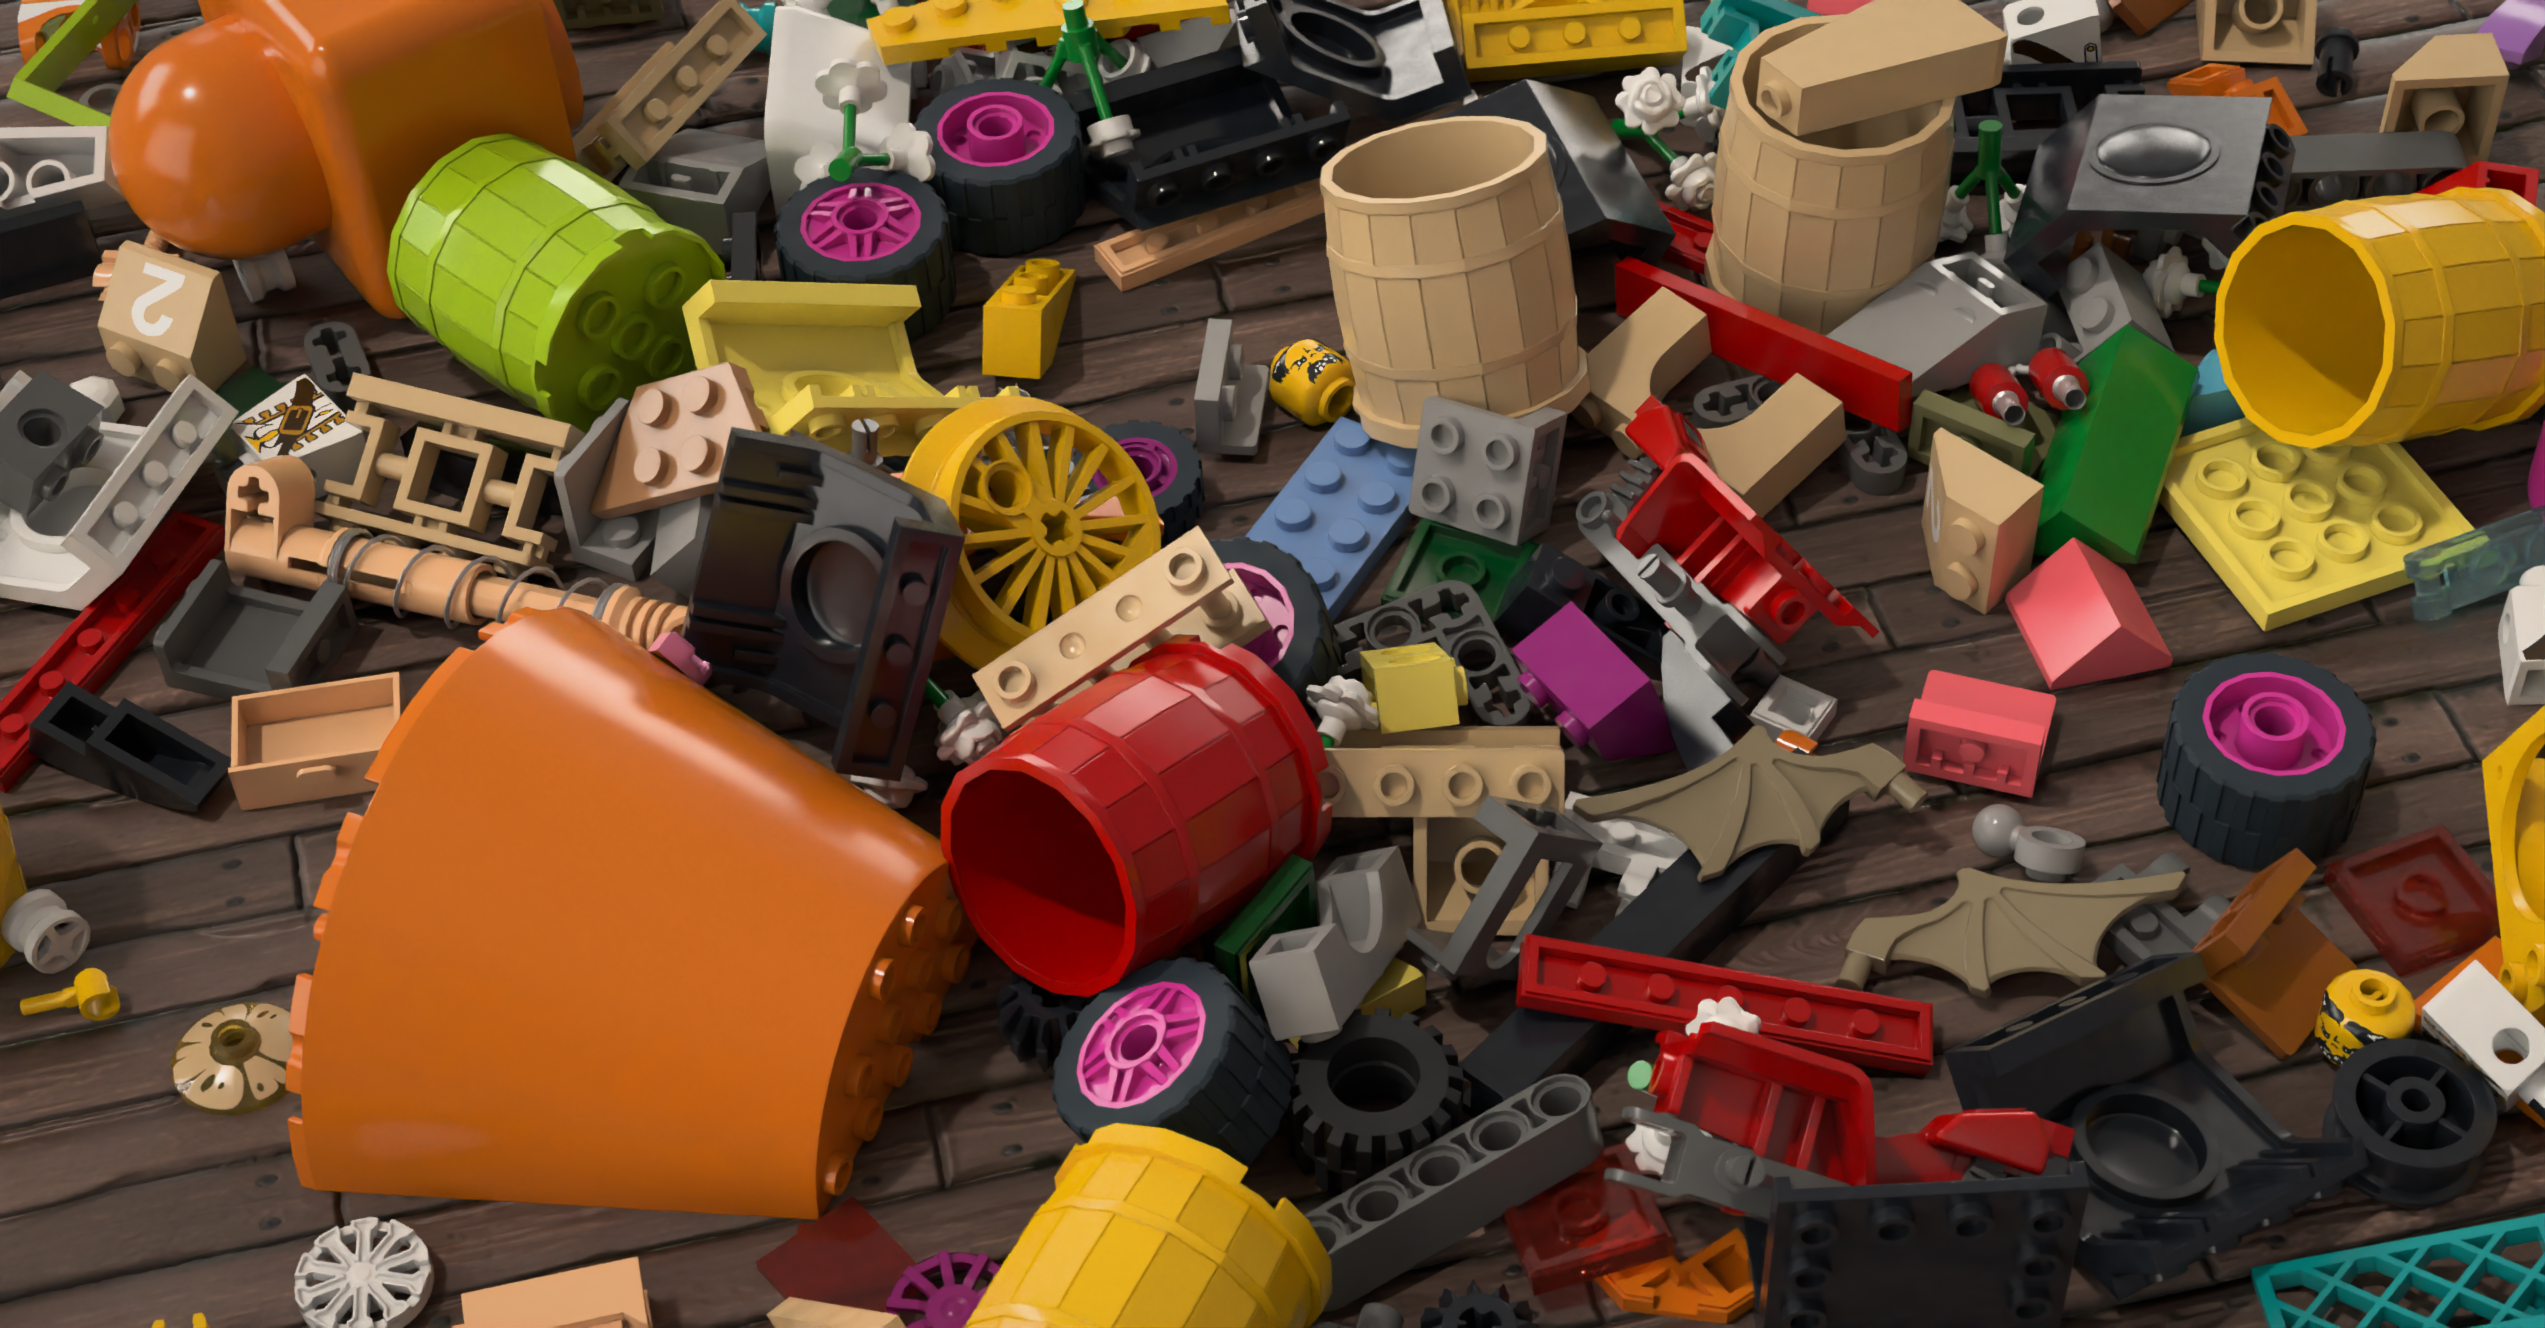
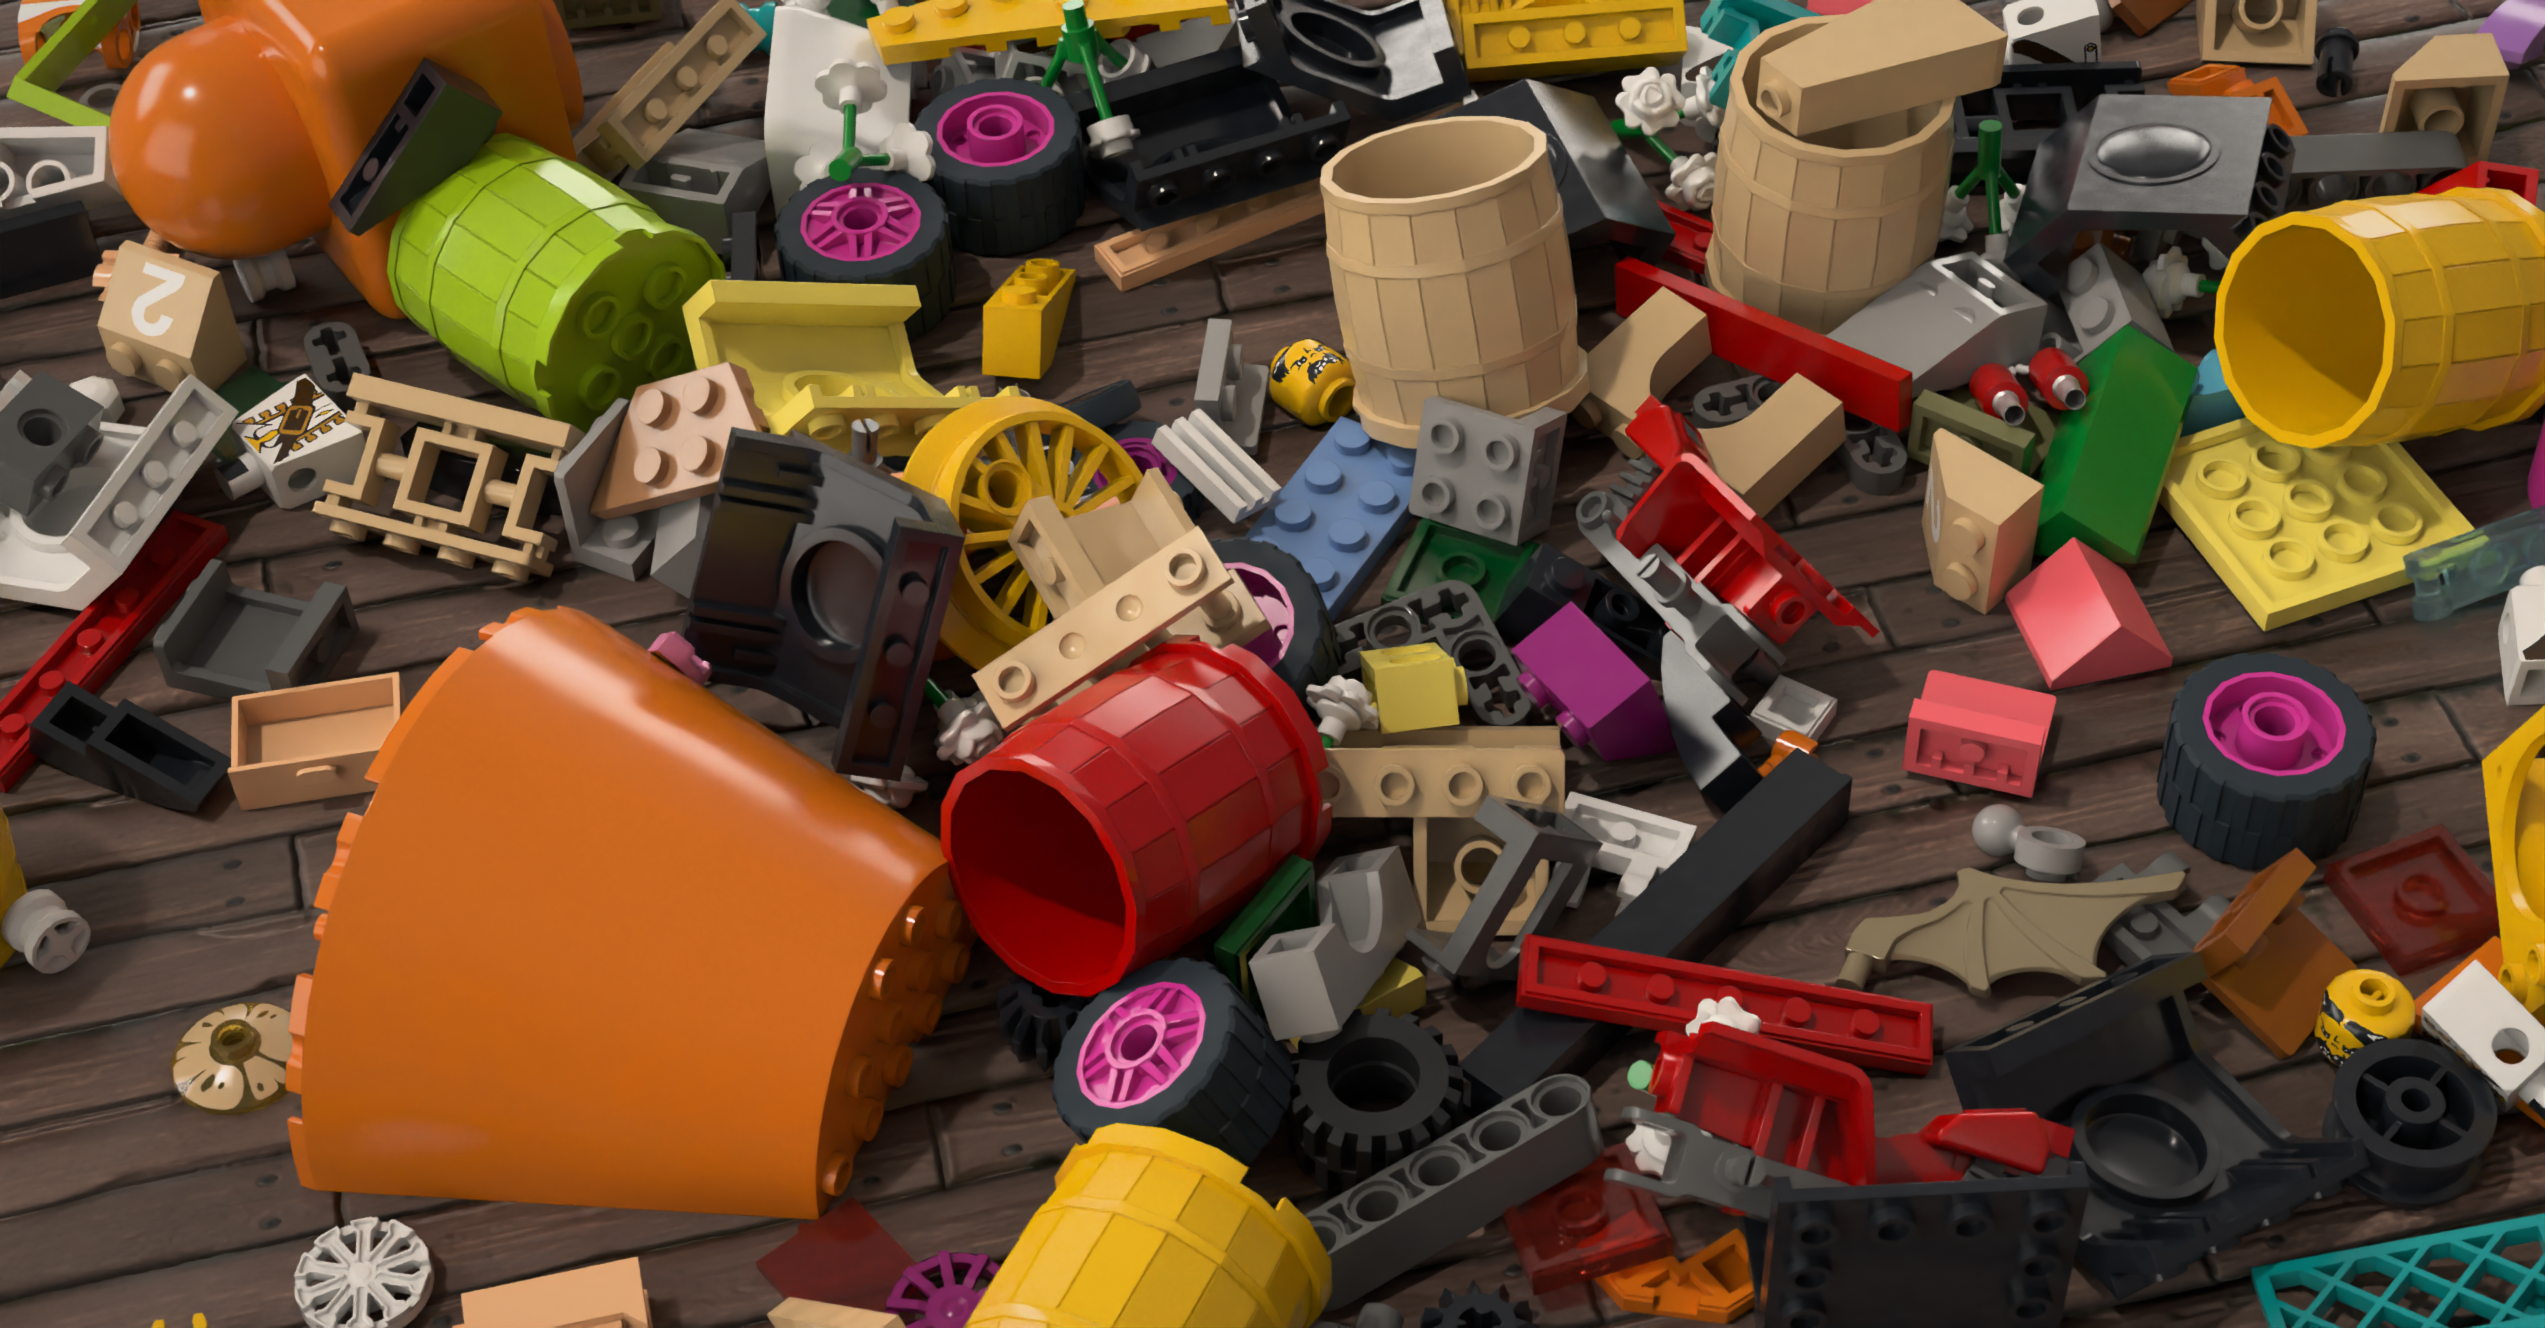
(90, 991): yellow hand -> none
(398, 576): light nougat piece -> none
(421, 141): none -> slope
(1090, 550): none -> tan panel
(1103, 405): none -> black bush
(1223, 461): none -> white tile
(1756, 798): dark tan animal -> none

